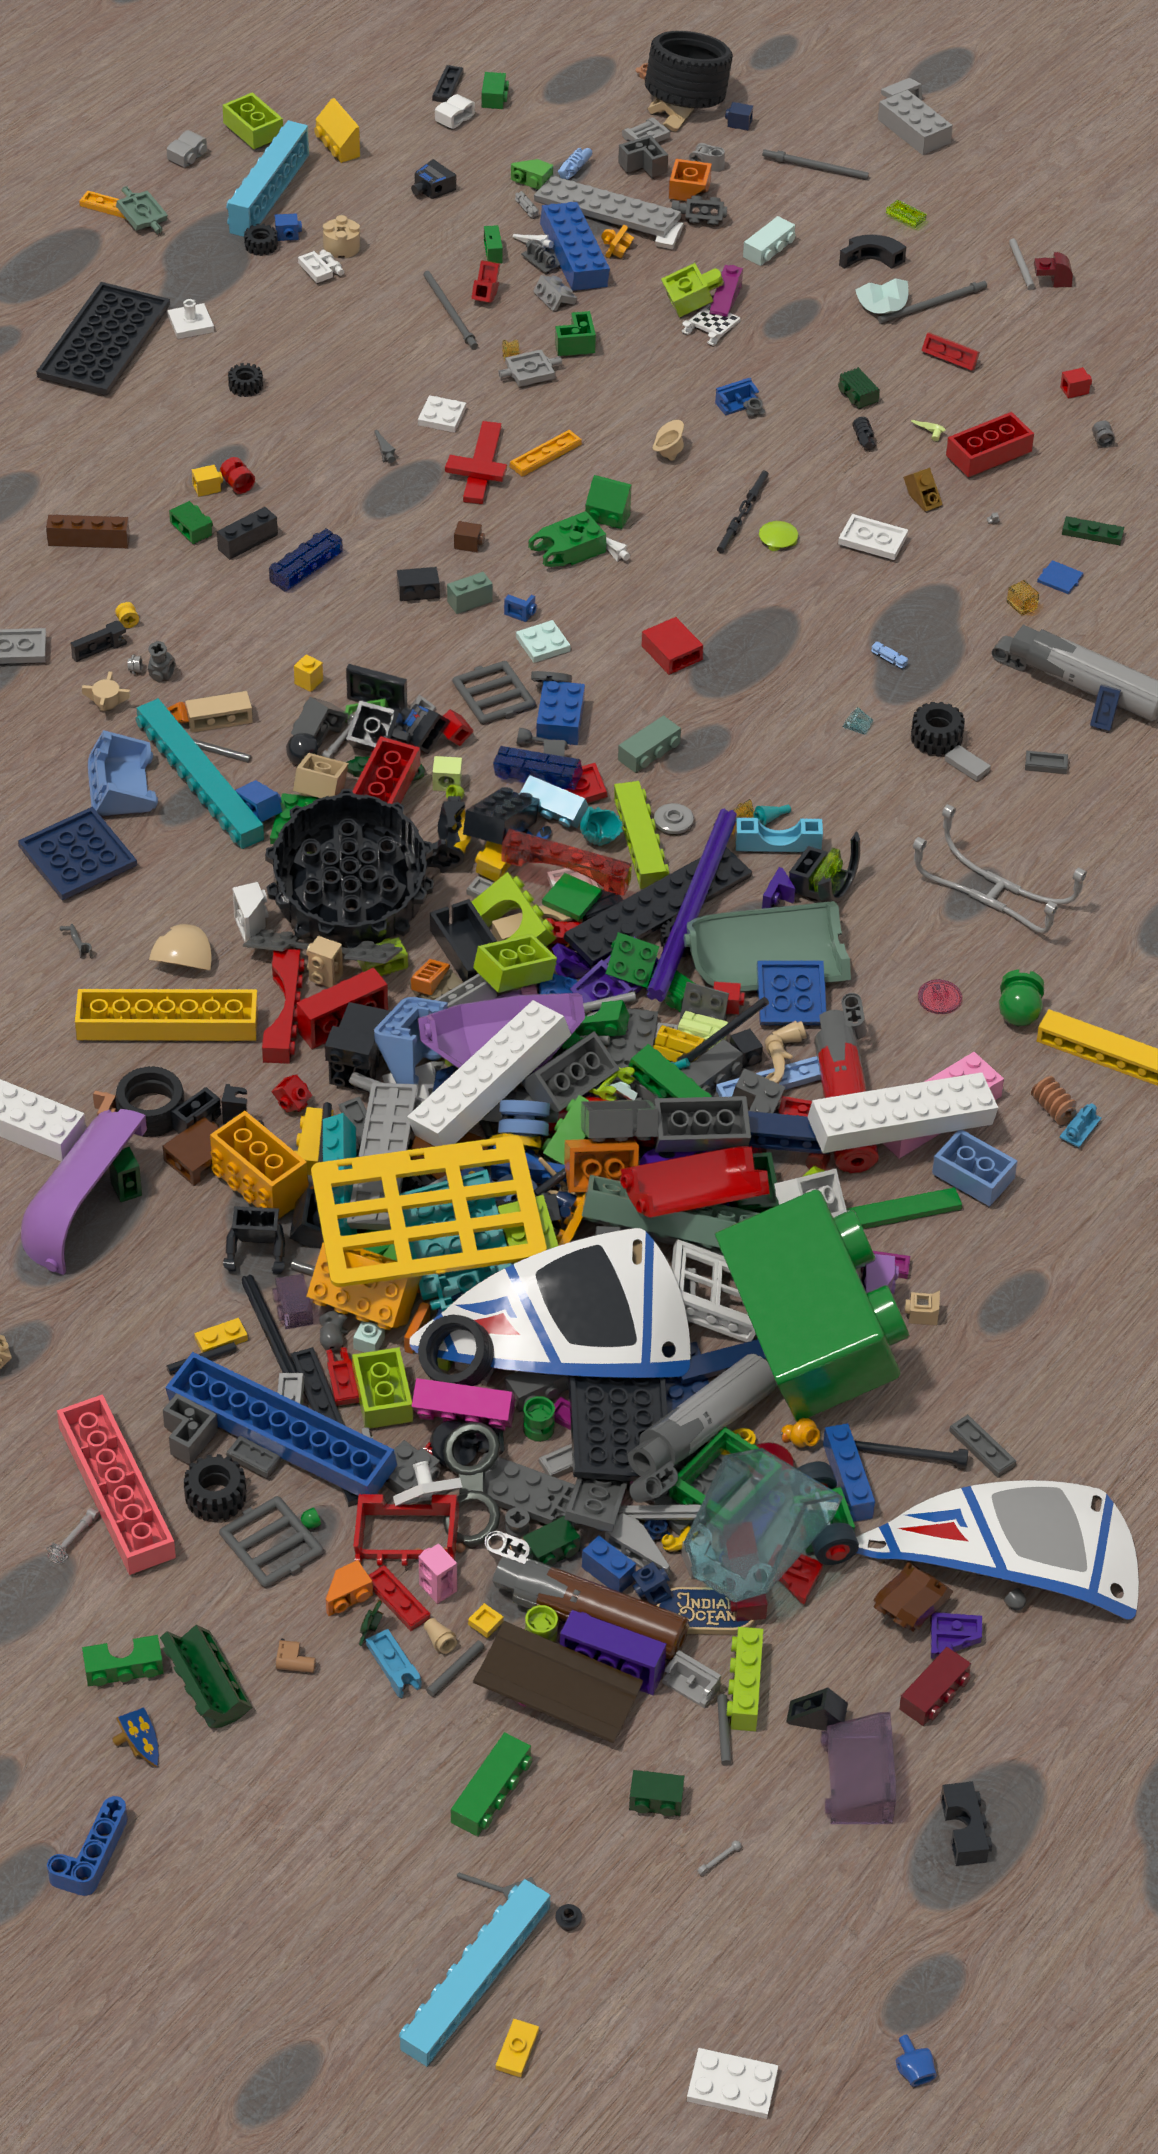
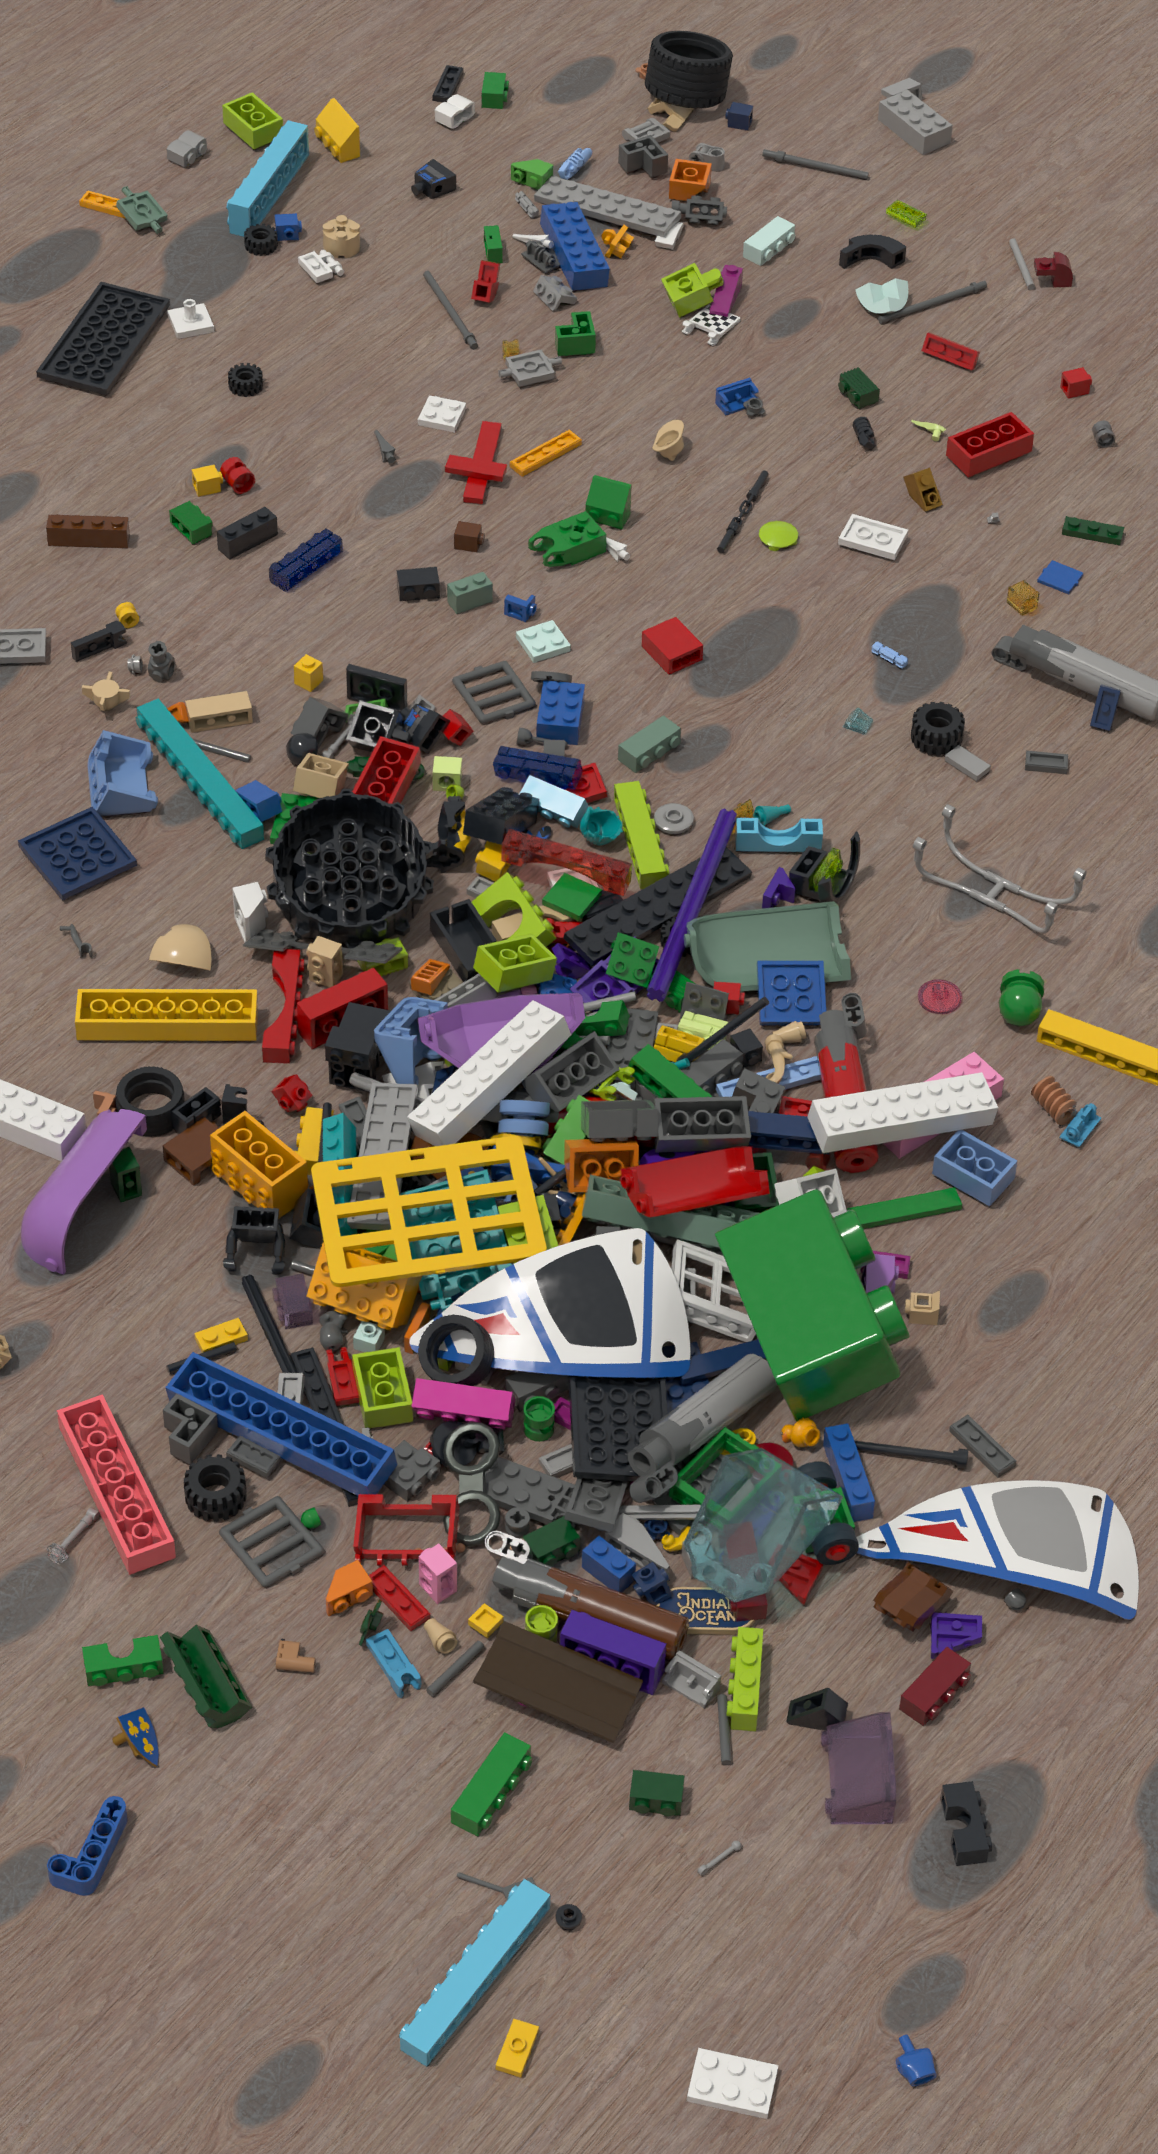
(426, 1486): white tile -> none

